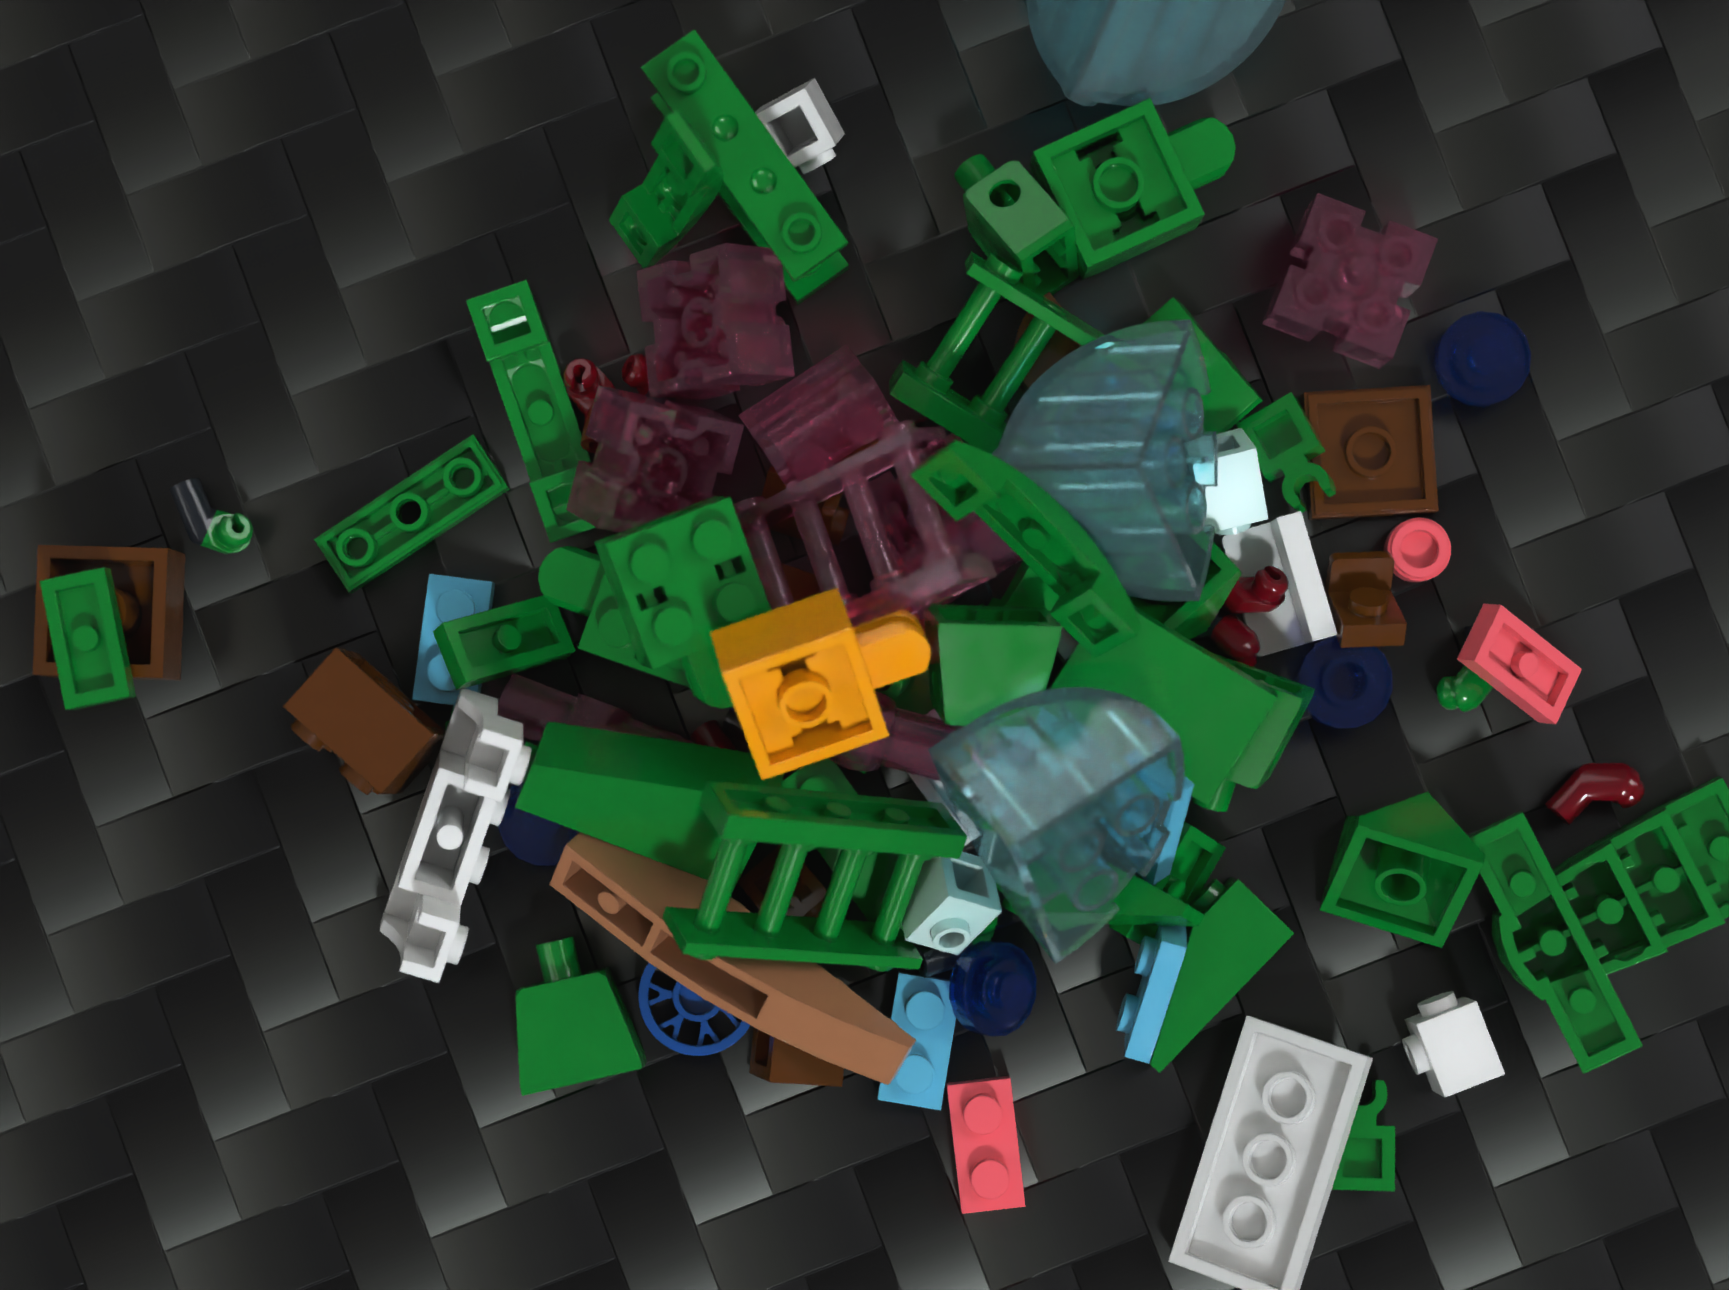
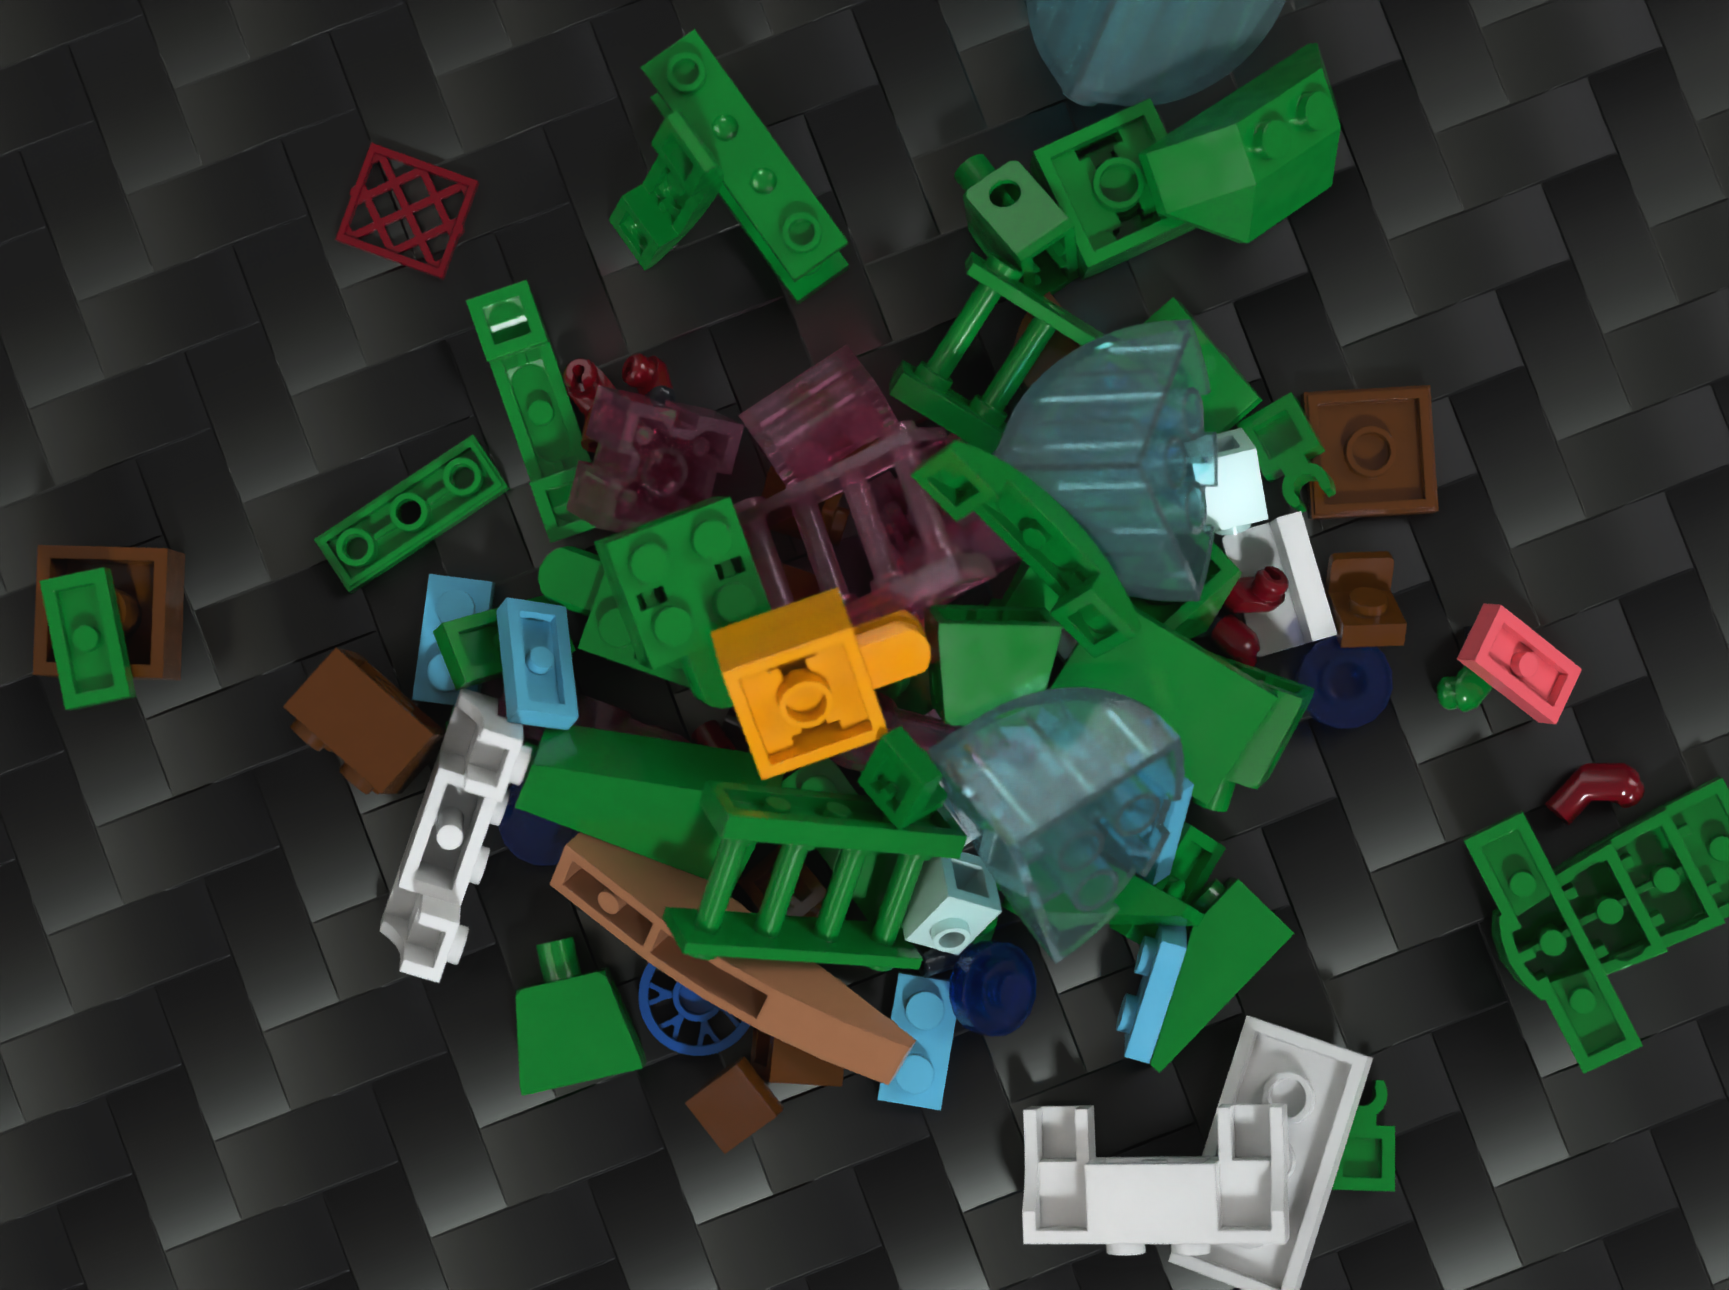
(209, 526): arm -> none
(360, 194): none -> dark red window
(537, 664): none -> medium azure plate
(715, 322): clear pink brick -> none
(734, 1104): none -> reddish brown brick
(803, 126): white brick -> none
(902, 779): none -> green bracket
(985, 1144): coral plate -> none
(1156, 1199): none -> white bracket
(1251, 152): none -> green wedge
(1350, 281): clear pink brick -> none
(1403, 870): green slope -> none
(1418, 549): coral tile -> none
(1451, 1044): white brick -> none
(1482, 359): clear blue plate -> none

